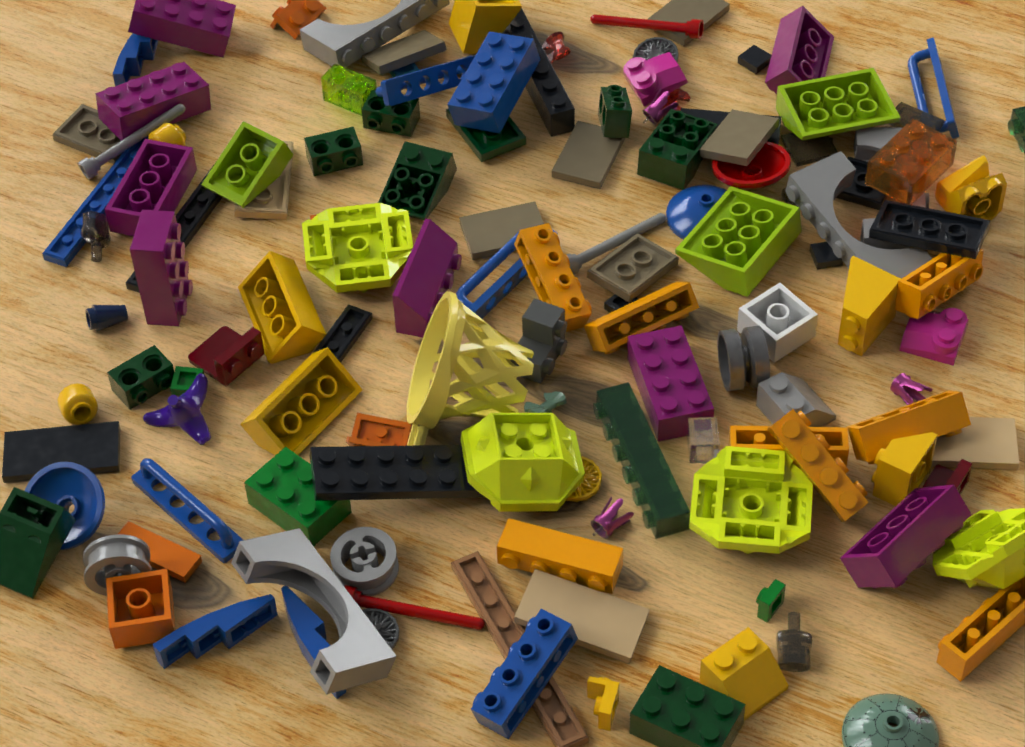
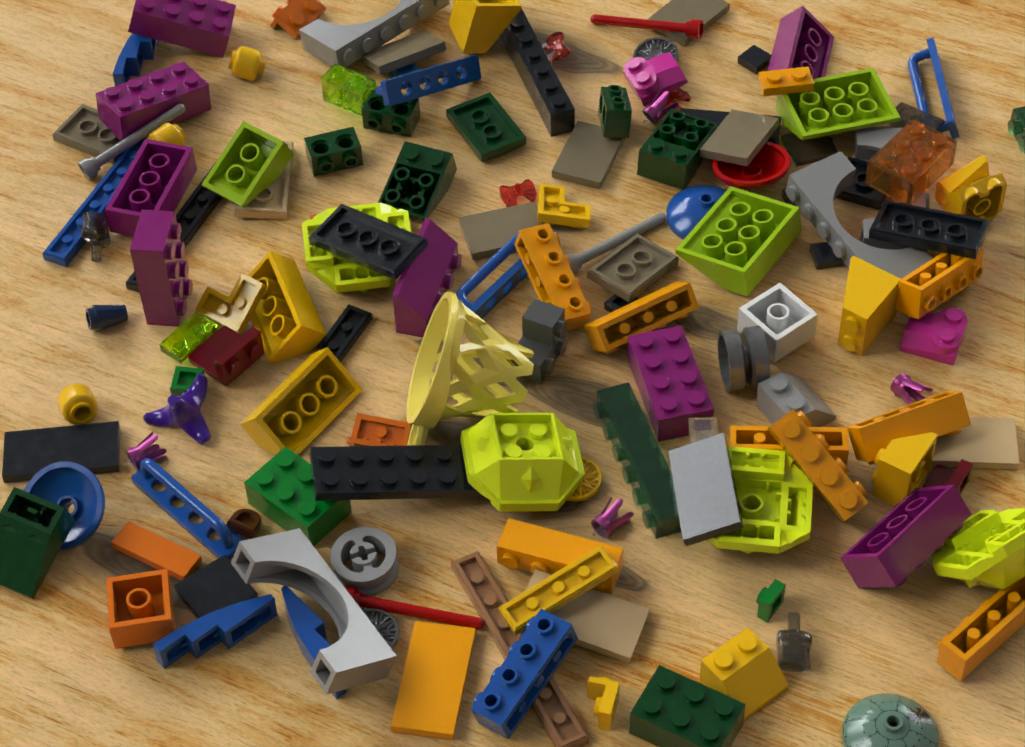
(114, 557): light grey wheel -> none
(141, 377): dark green brick -> none
(145, 450): none -> flat silver piece
(188, 337): none -> clear neon green plate
(214, 588): none -> black tile
(237, 308): none -> yellow plate
(245, 523): none -> reddish brown tile
(246, 63): none -> yellow head
(368, 241): none -> black tile
(433, 680): none -> light orange tile
(494, 82): blue brick -> none
(509, 194): none -> clear red piece
(552, 401): sand green piece -> none
(554, 209): none -> yellow plate
(559, 588): none -> yellow tile
(705, 489): none -> tile
(786, 81): none -> light orange plate

